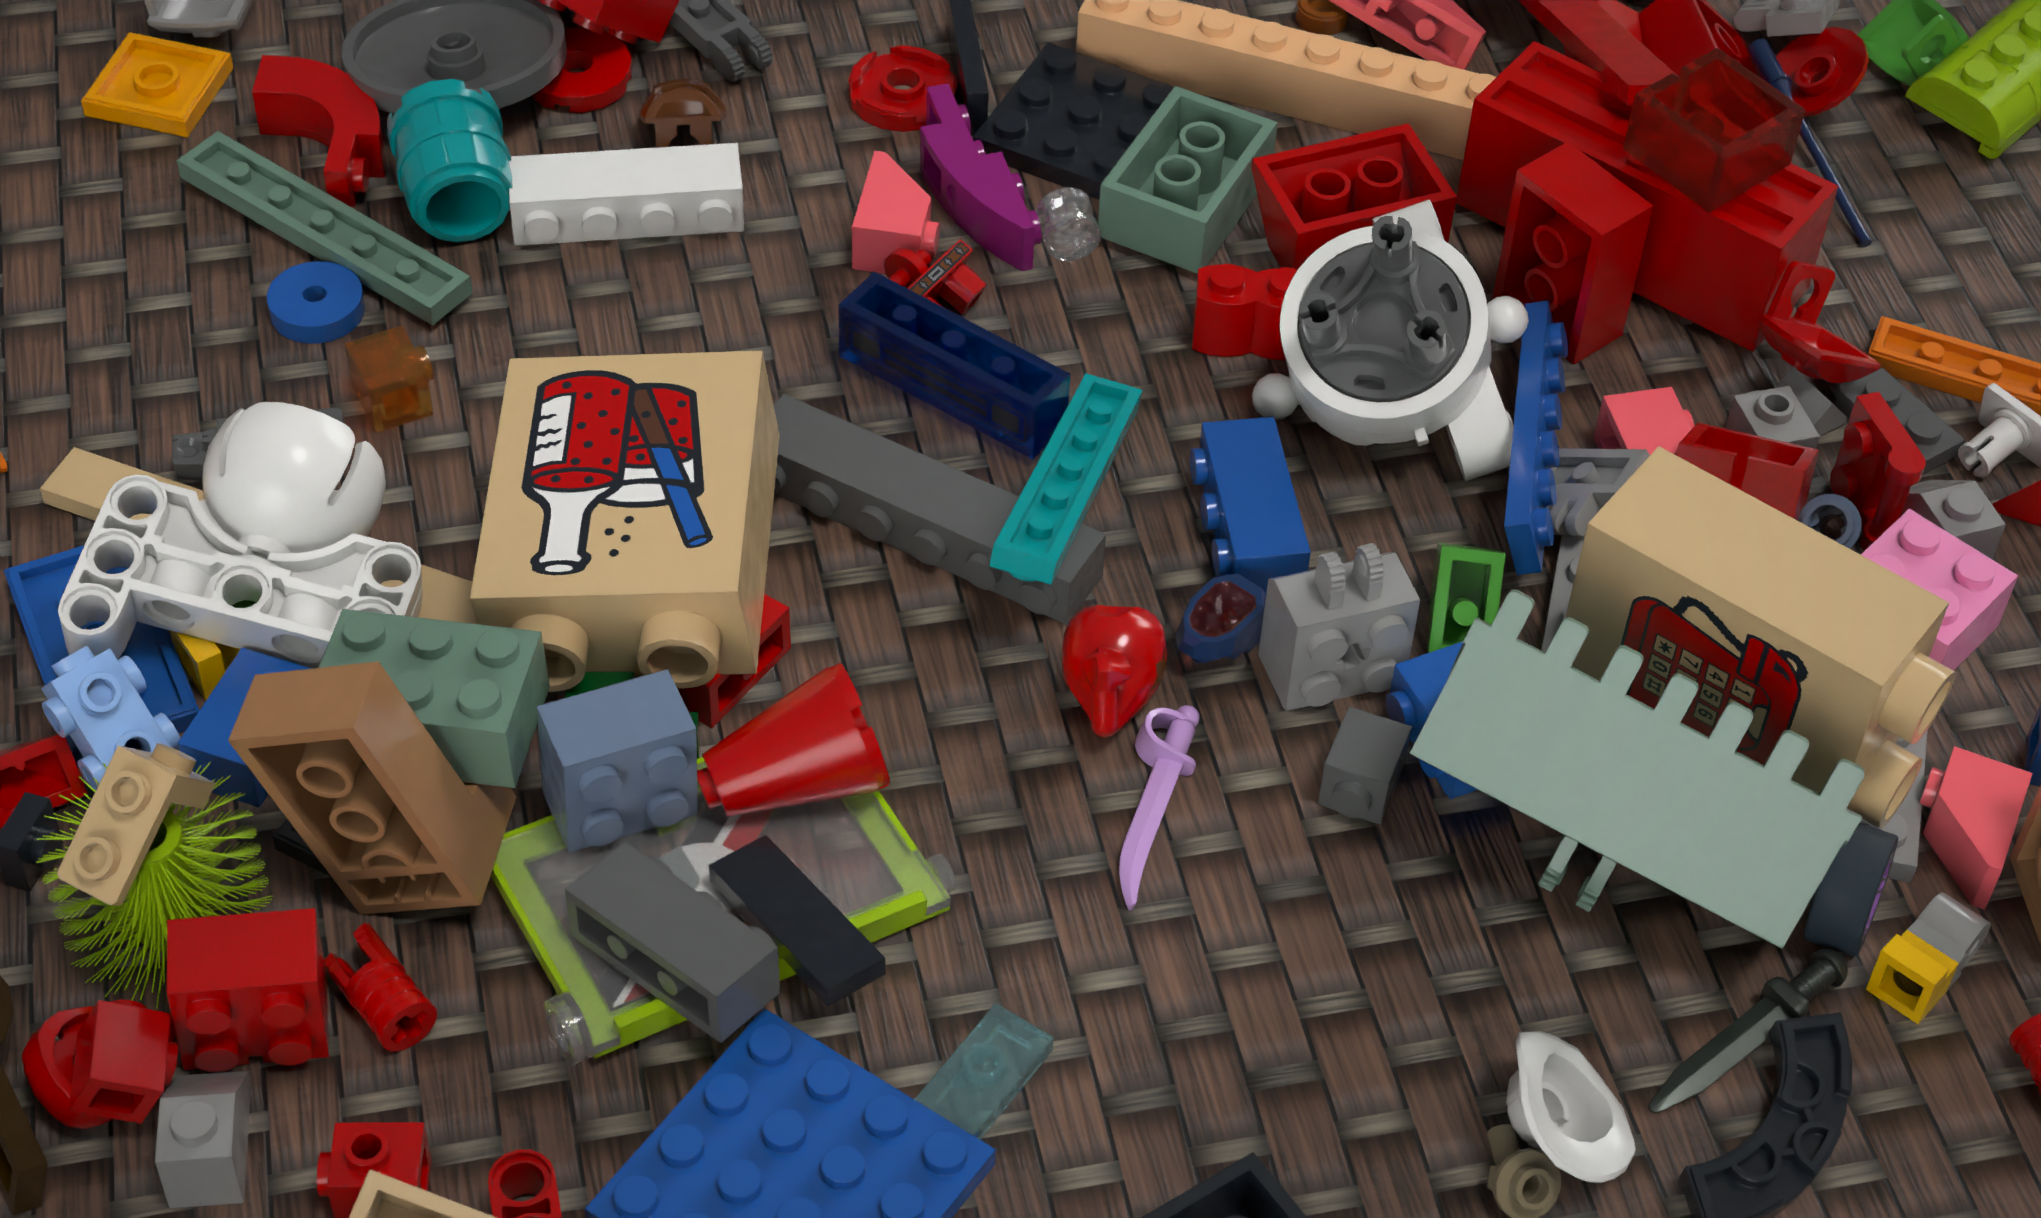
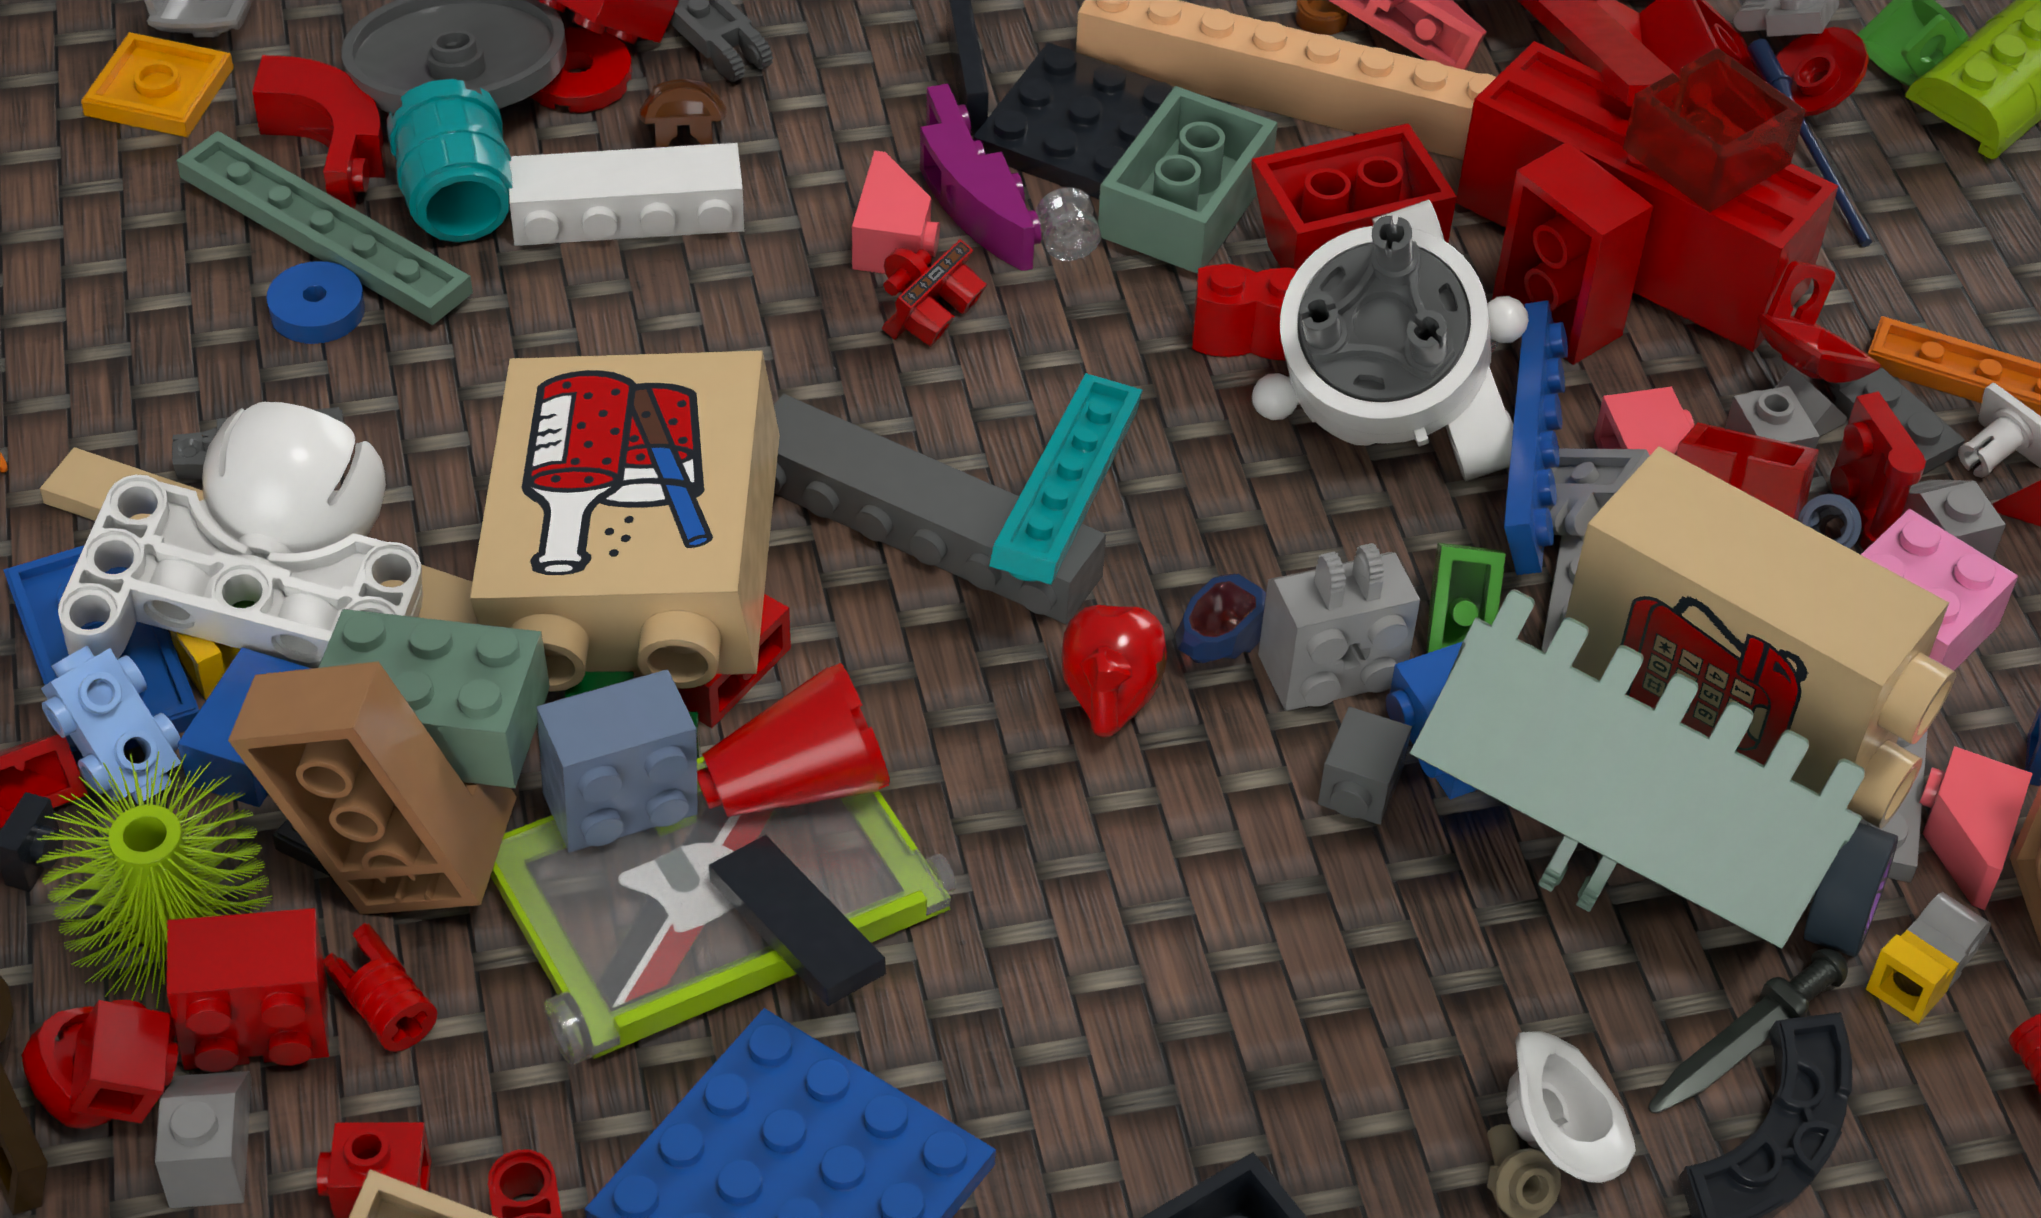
(127, 817): tan bracket -> none
(390, 378): clear orange brick -> none
(673, 940): dark grey brick -> none
(892, 108): red tile -> none
(953, 364): clear blue brick -> none
(987, 1071): clear light blue plate -> none
(1168, 762): lavender sword -> none
(1249, 500): blue brick -> none

